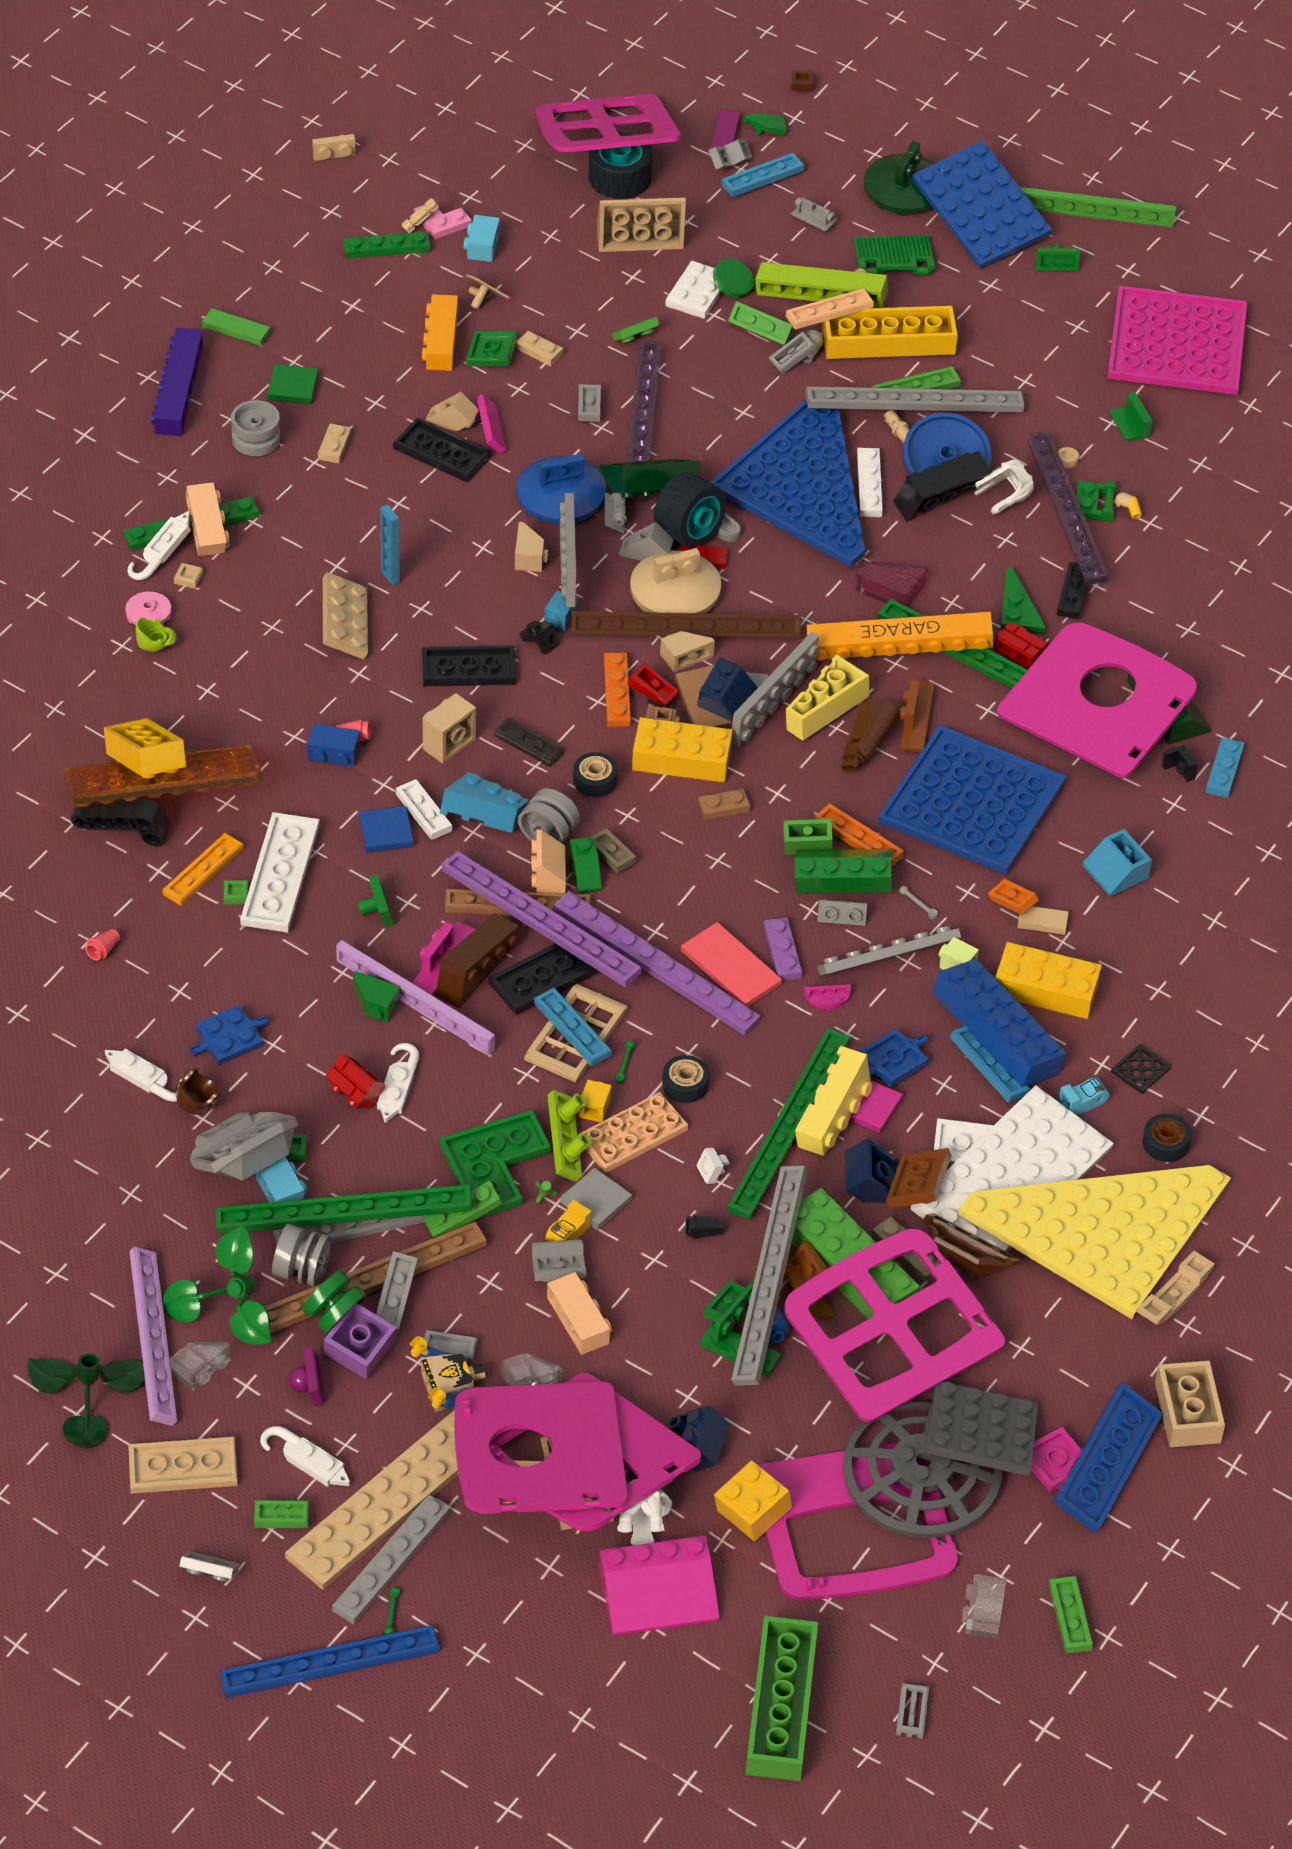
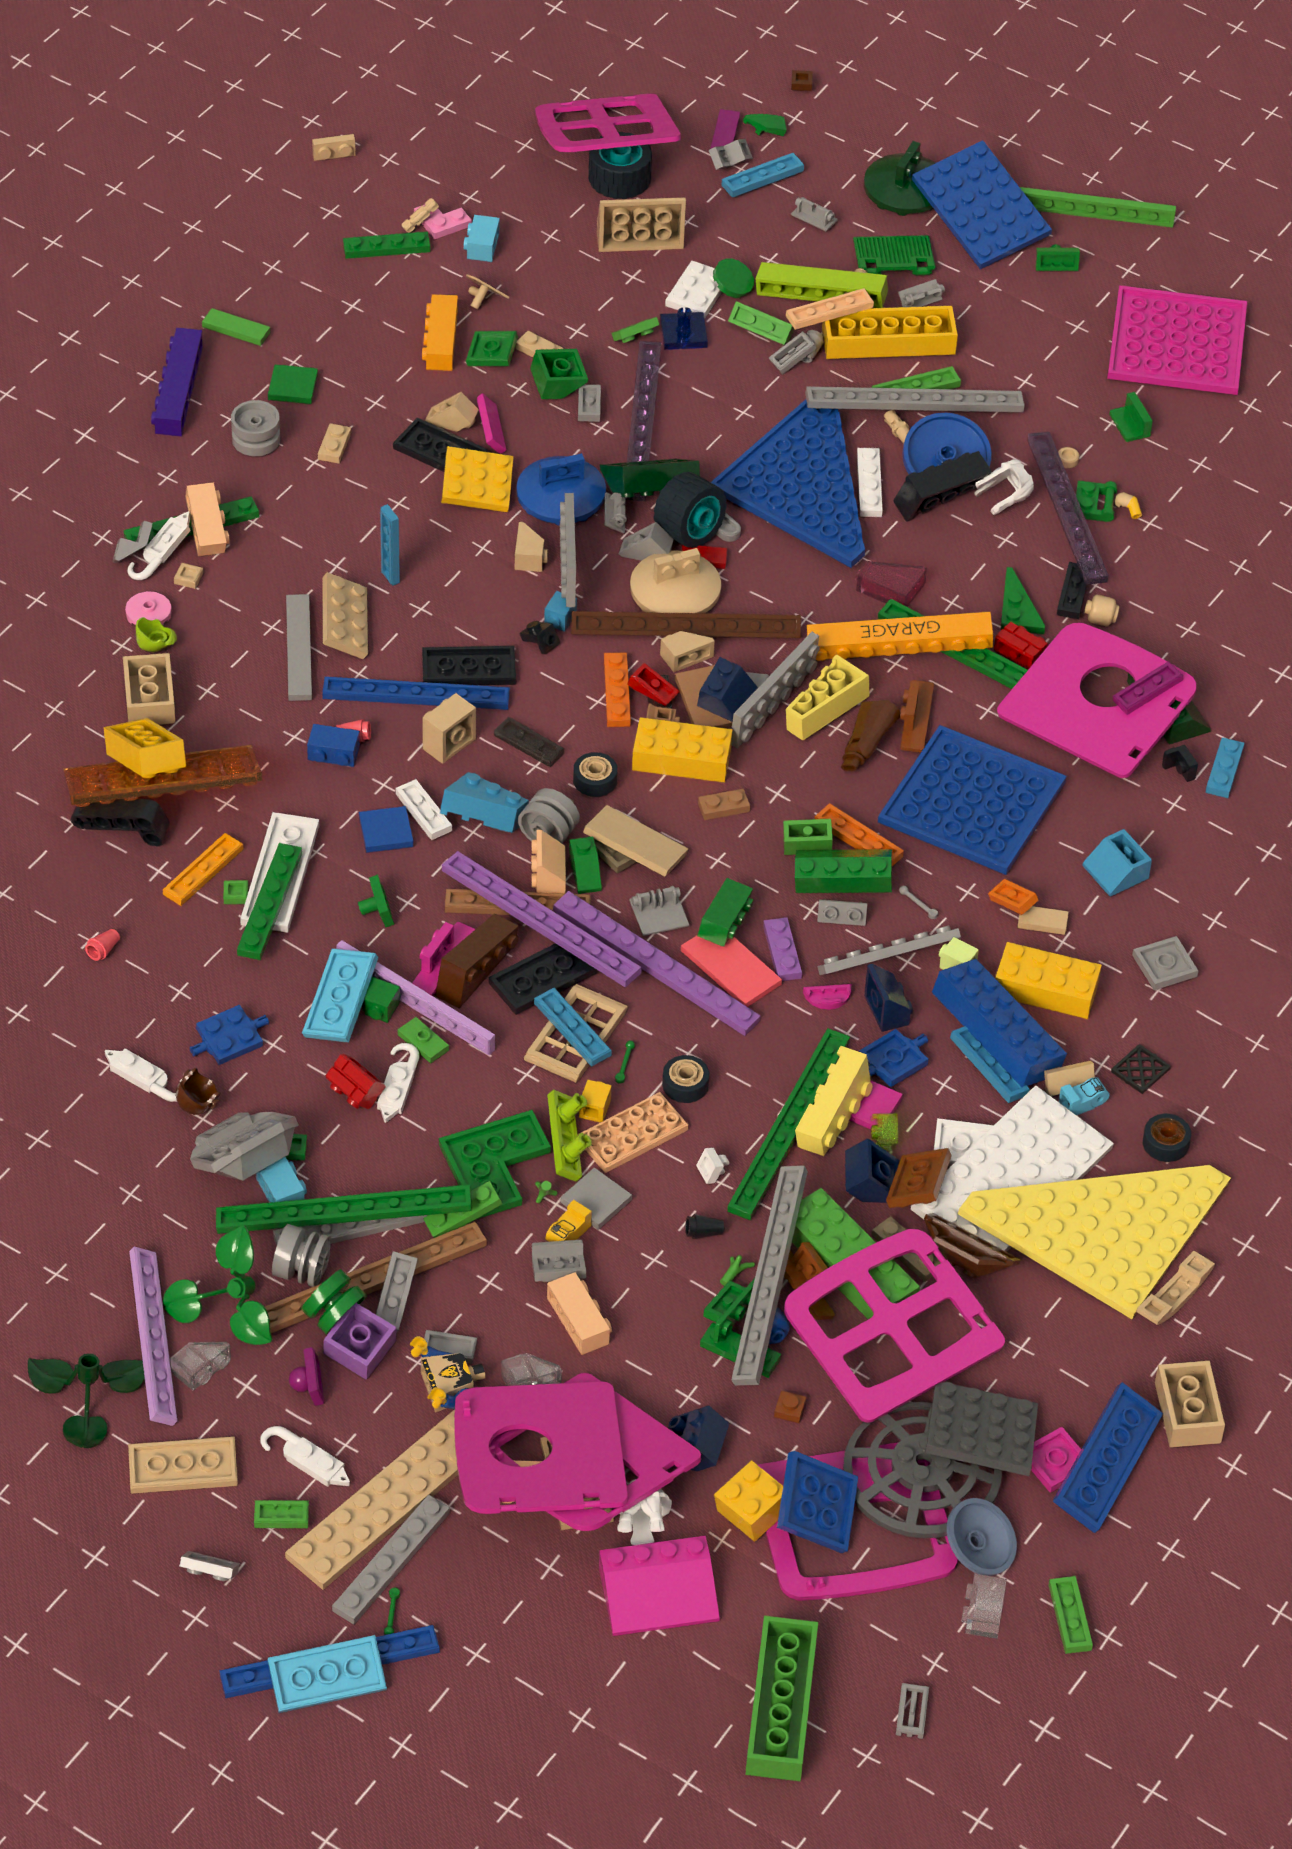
(127, 547): none -> light grey slope
(149, 688): none -> tan brick
(269, 901): none -> green plate
(298, 647): none -> light grey tile
(326, 1674): none -> medium azure tile
(340, 995): none -> medium azure tile
(413, 692): none -> blue tile
(424, 1039): none -> bright green plate
(477, 479): none -> yellow plate
(557, 372): none -> green slope
(635, 840): none -> tan tile
(659, 911): none -> light grey hinge
(683, 330): none -> clear blue tile
(726, 912): none -> green brick
(734, 1269): none -> bright green bar
(790, 1407): none -> dark orange plate
(817, 1502): none -> blue plate
(885, 1130): none -> clear neon green brick
(886, 999): none -> dark blue slope
(921, 294): none -> light grey hinge
(981, 1537): none -> sand blue dish
(1070, 1074): none -> tan tile
(1102, 610): none -> tan head
(1147, 688): none -> magenta tile
(1165, 963): none -> light grey plate

